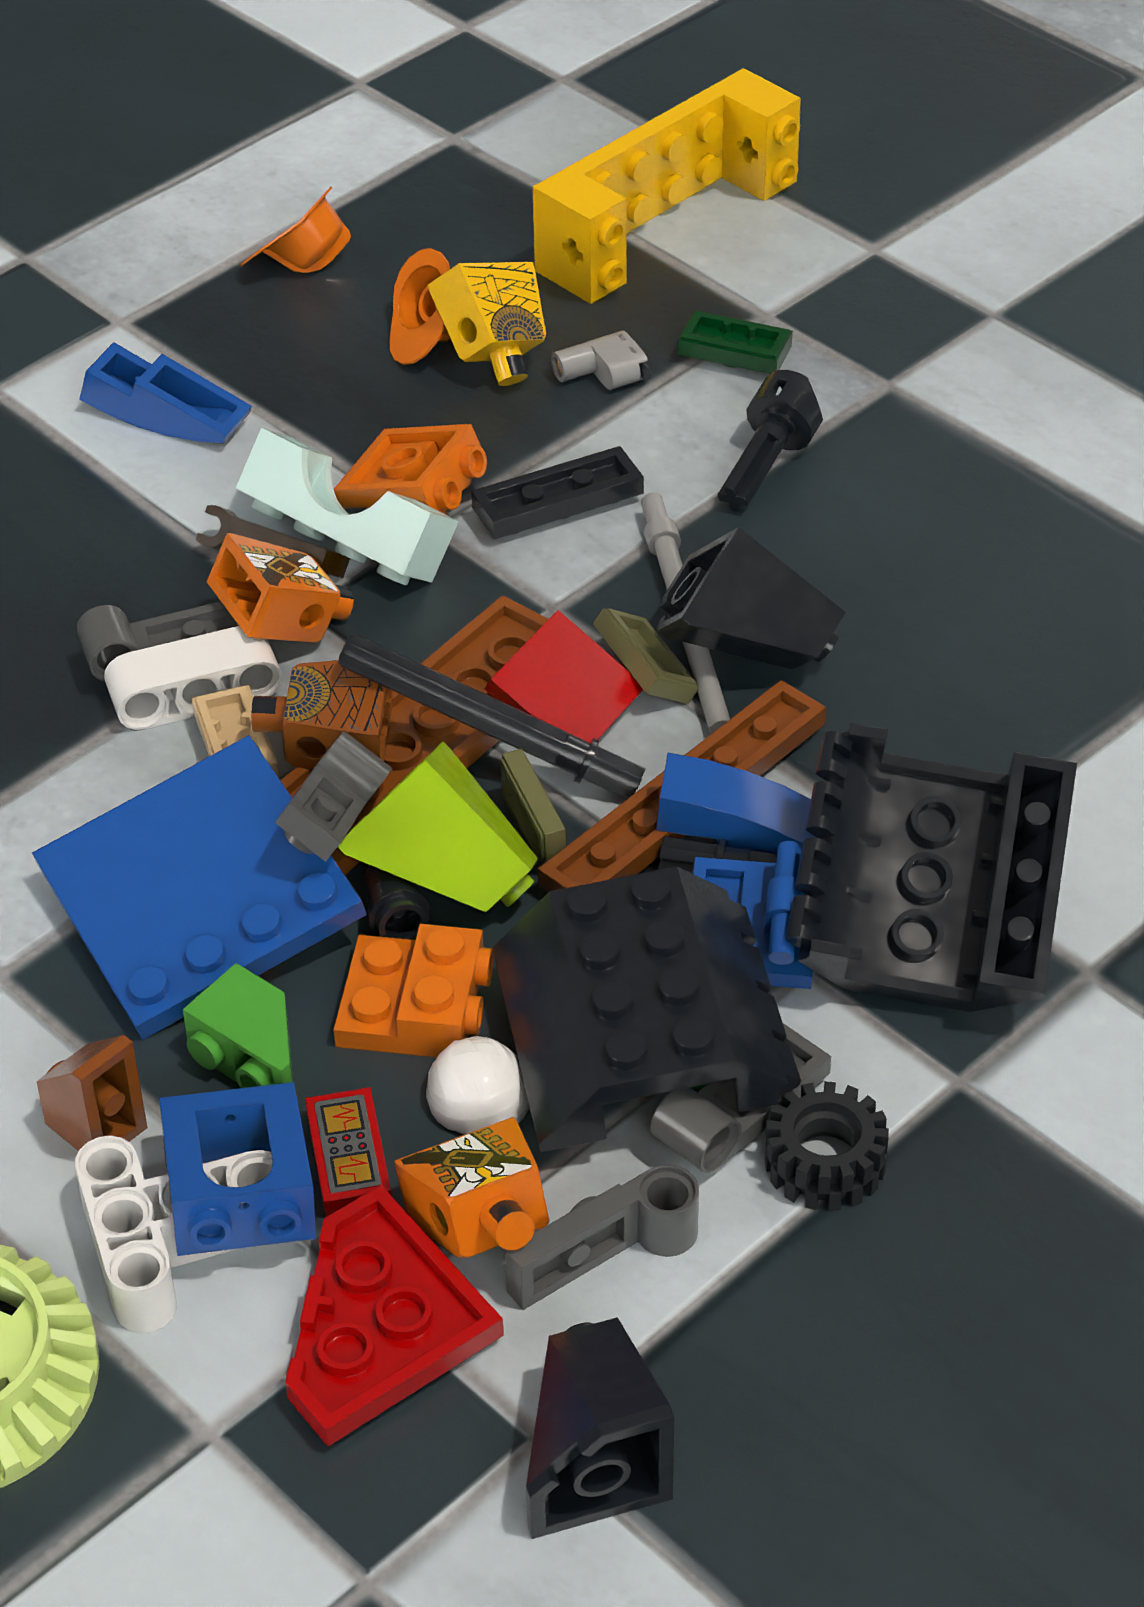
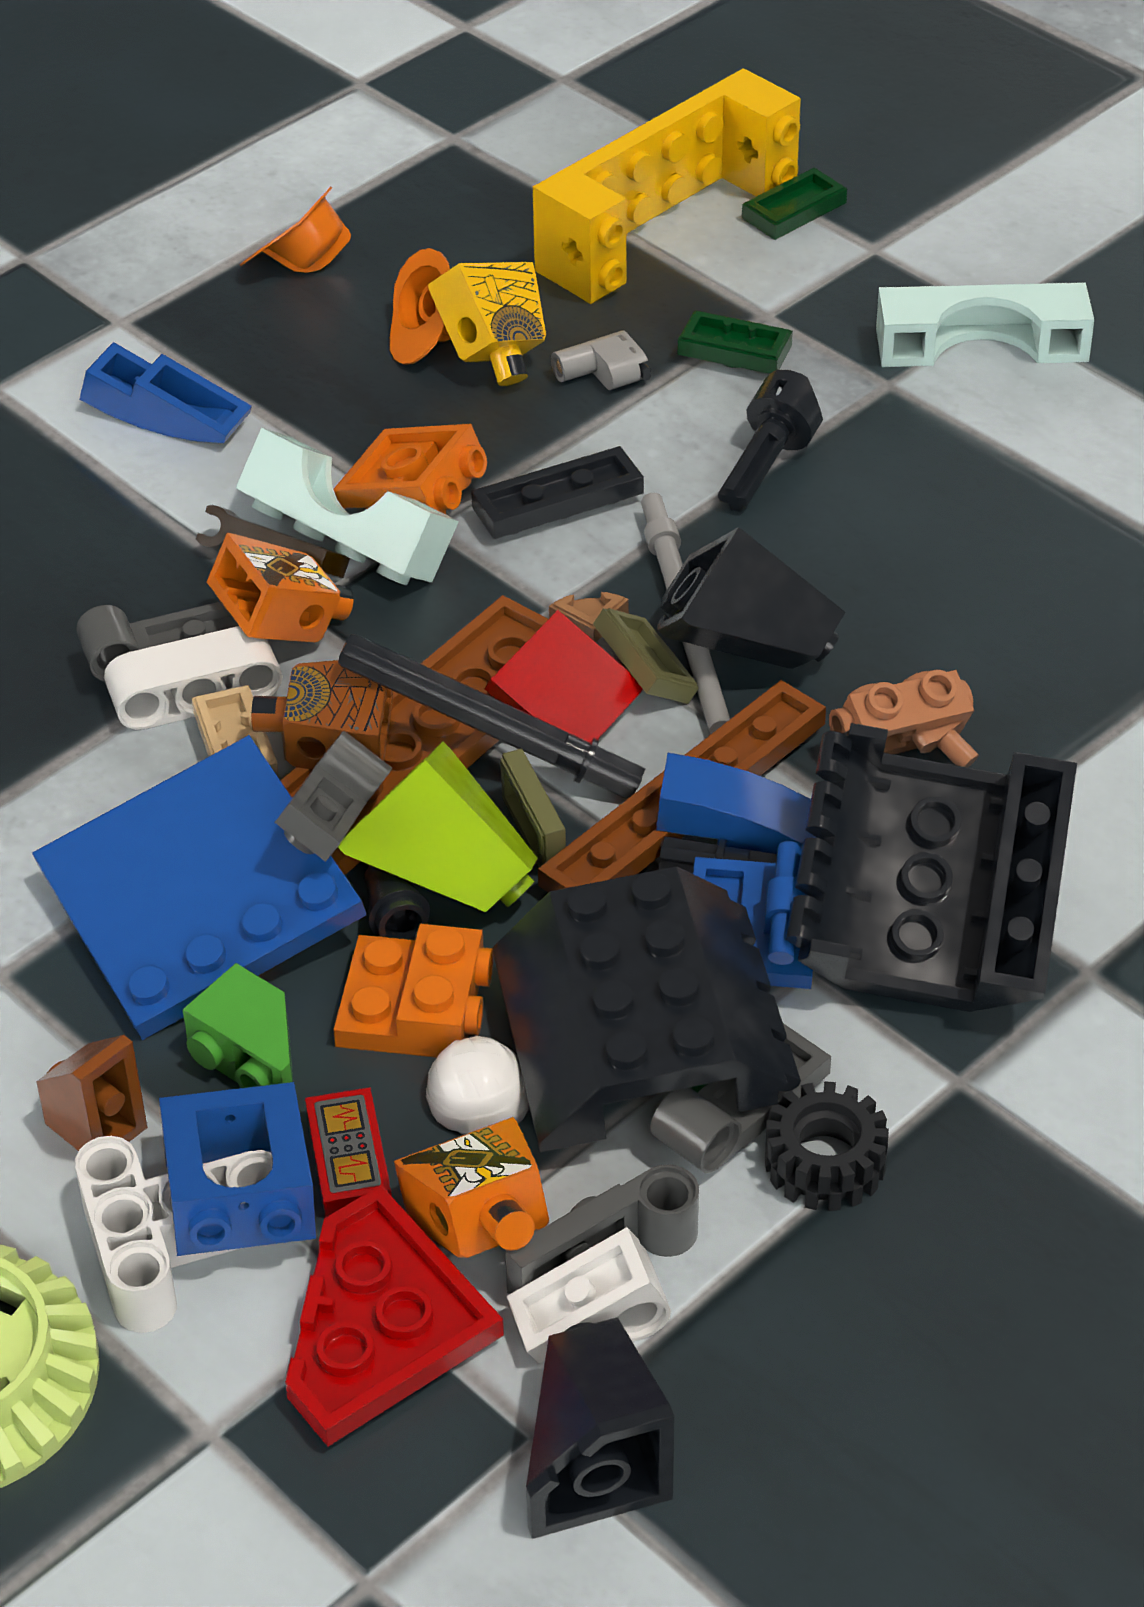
(585, 611): none -> medium nougat tile
(593, 1287): none -> white plate
(794, 203): none -> dark green tile
(919, 713): none -> nougat brick
(1042, 319): none -> light aqua arch

